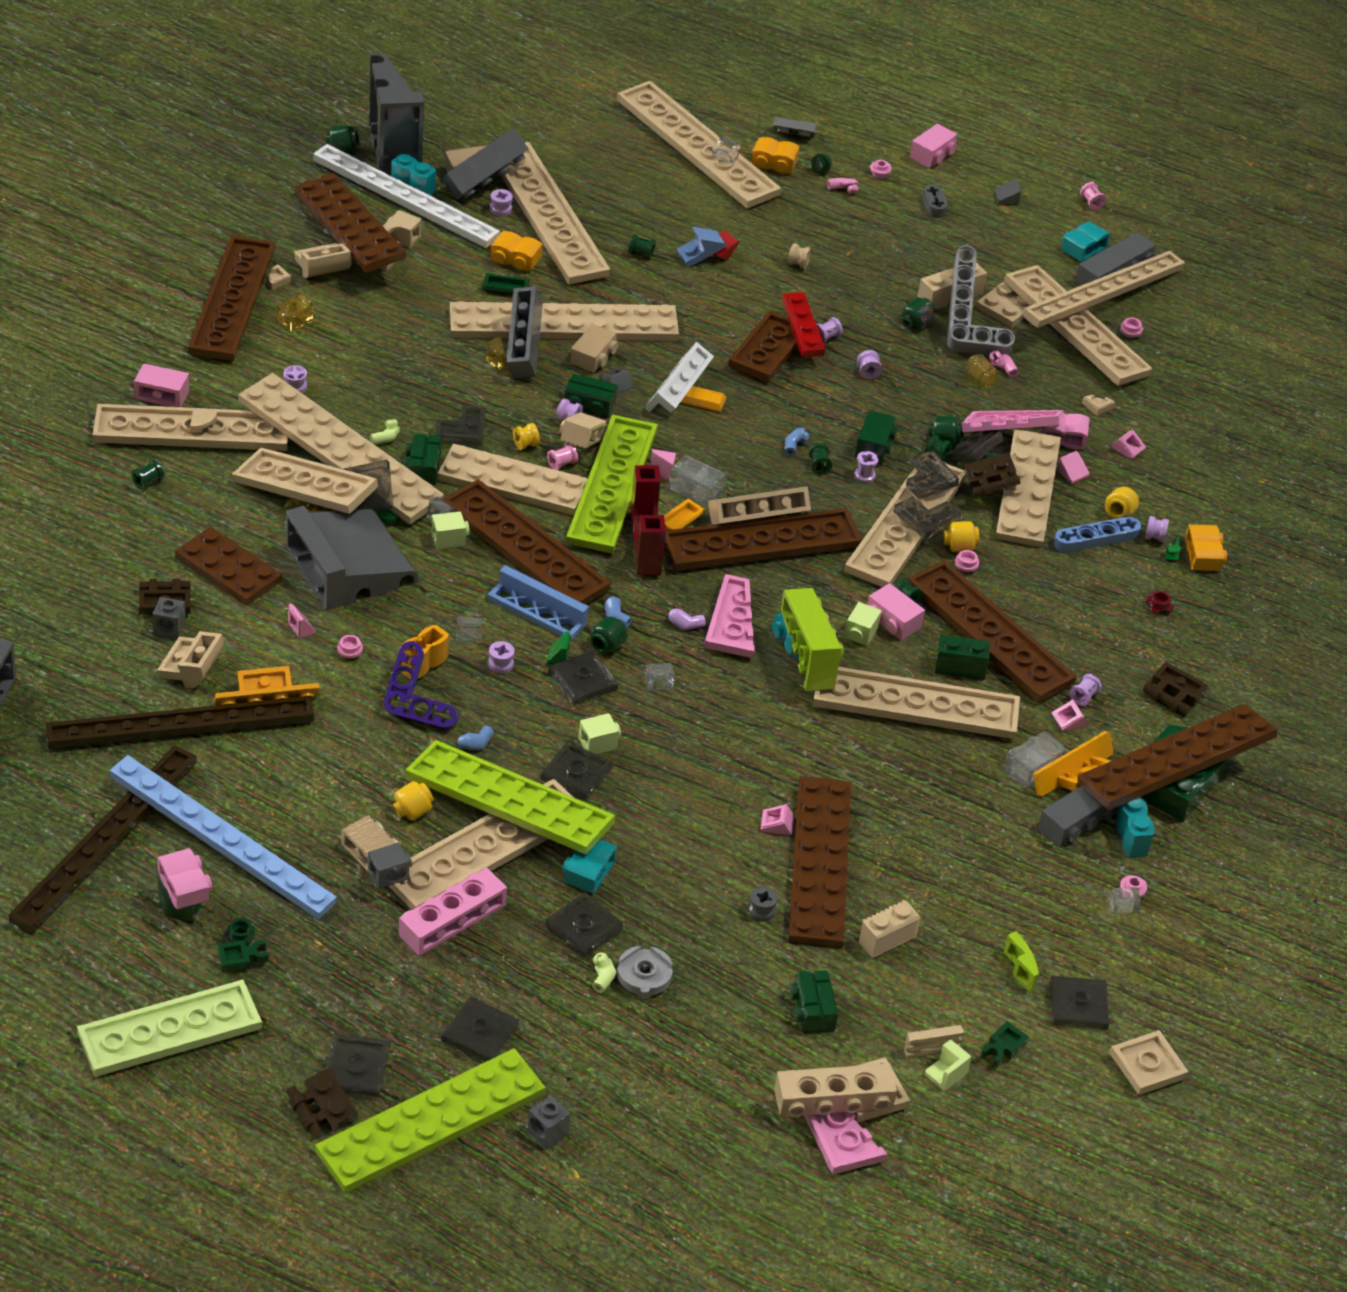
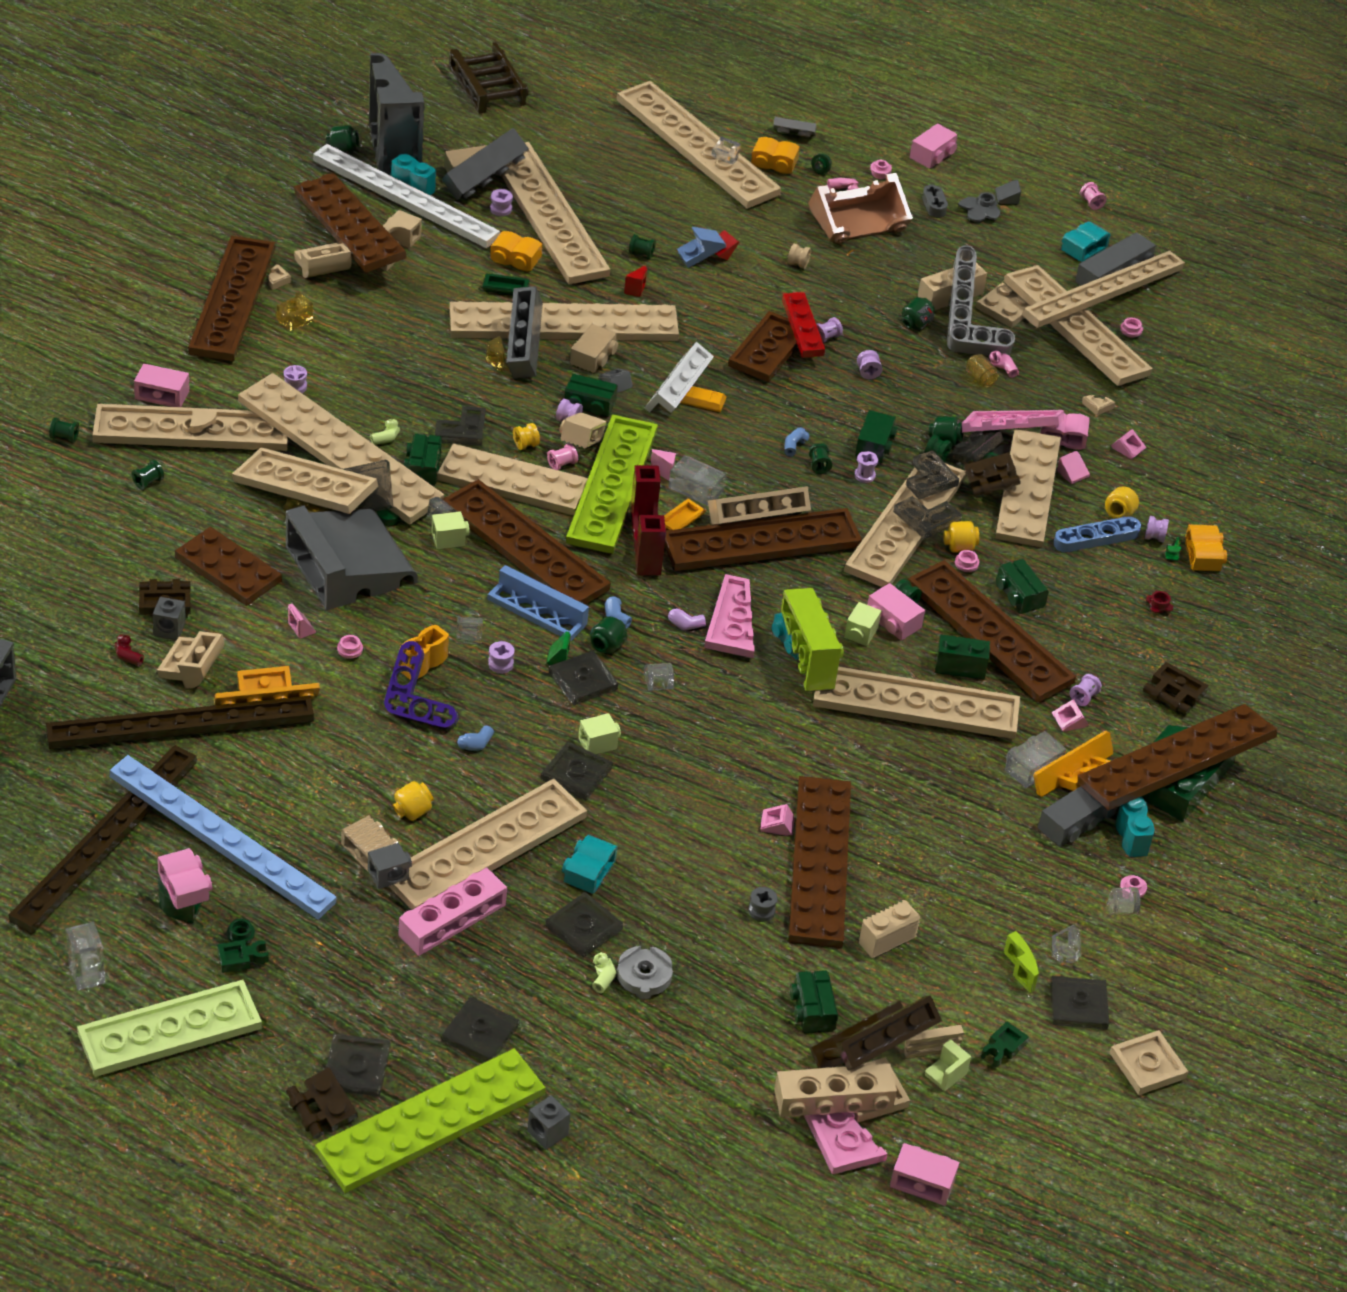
(64, 430): none -> dark green bush
(85, 955): none -> clear brick
(125, 653): none -> dark red arm
(475, 88): none -> dark brown fence
(511, 796): lime plate -> none
(636, 282): none -> red slope
(861, 210): none -> nougat windscreen
(876, 1034): none -> dark brown fence
(924, 1174): none -> bright pink brick
(980, 207): none -> dark grey plate
(1022, 586): none -> dark green brick
(1067, 945): none -> clear brick

